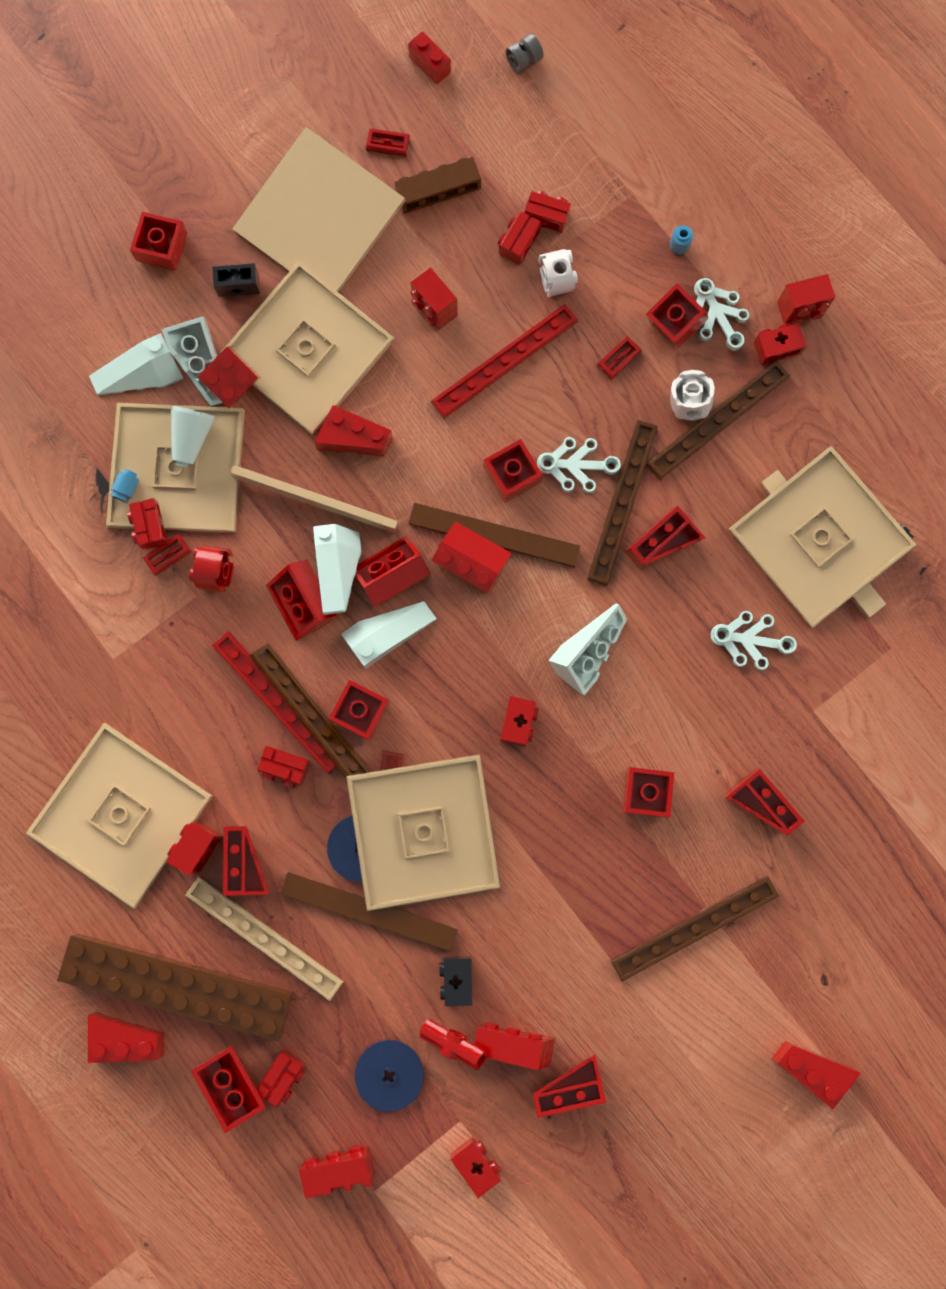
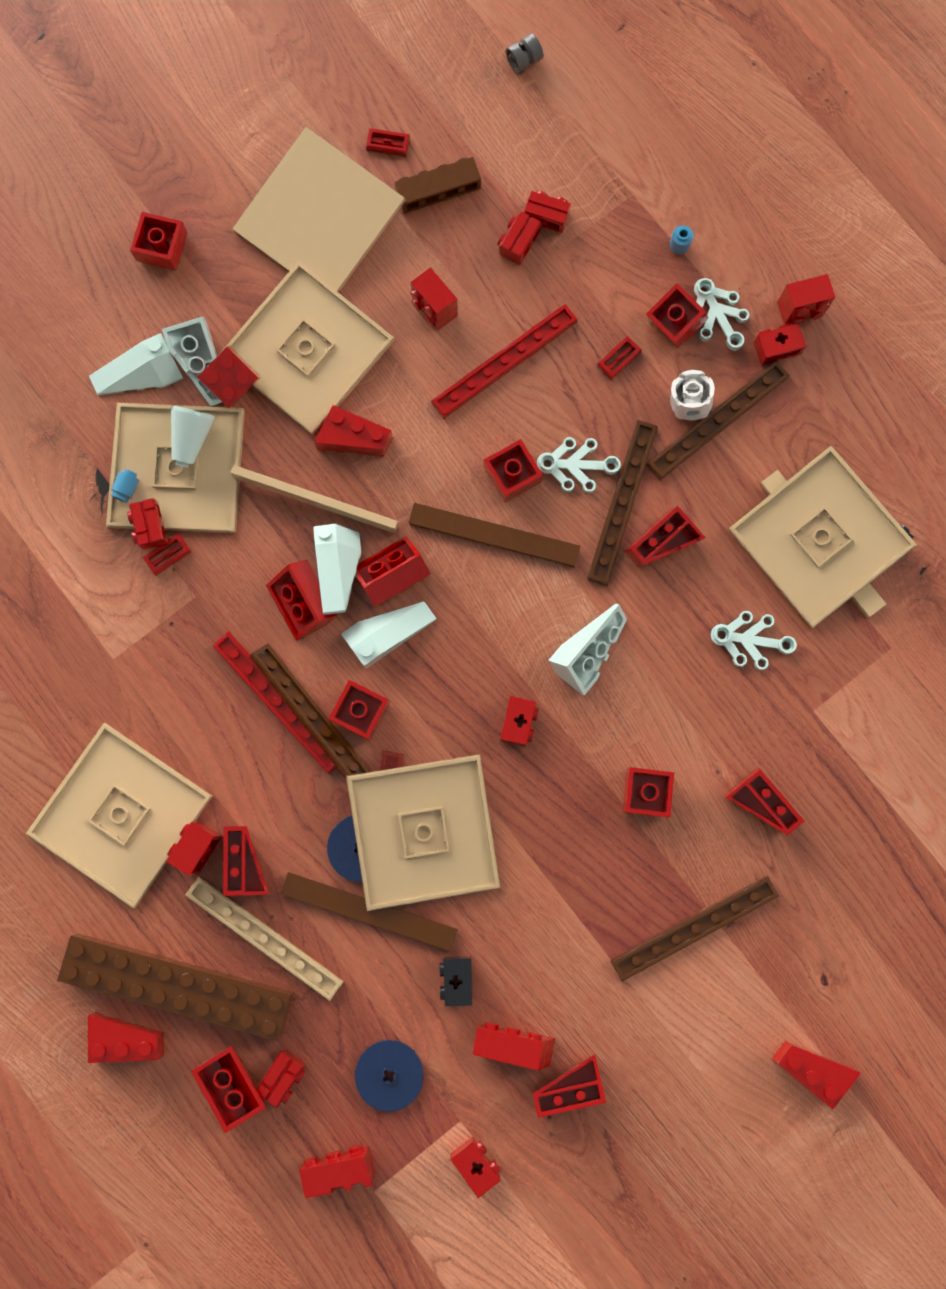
(211, 568): red brick -> none
(236, 280): black brick -> none
(283, 766): red brick -> none
(429, 57): red brick -> none
(453, 1044): red piece -> none
(471, 557): red slope -> none
(560, 262): white brick -> none

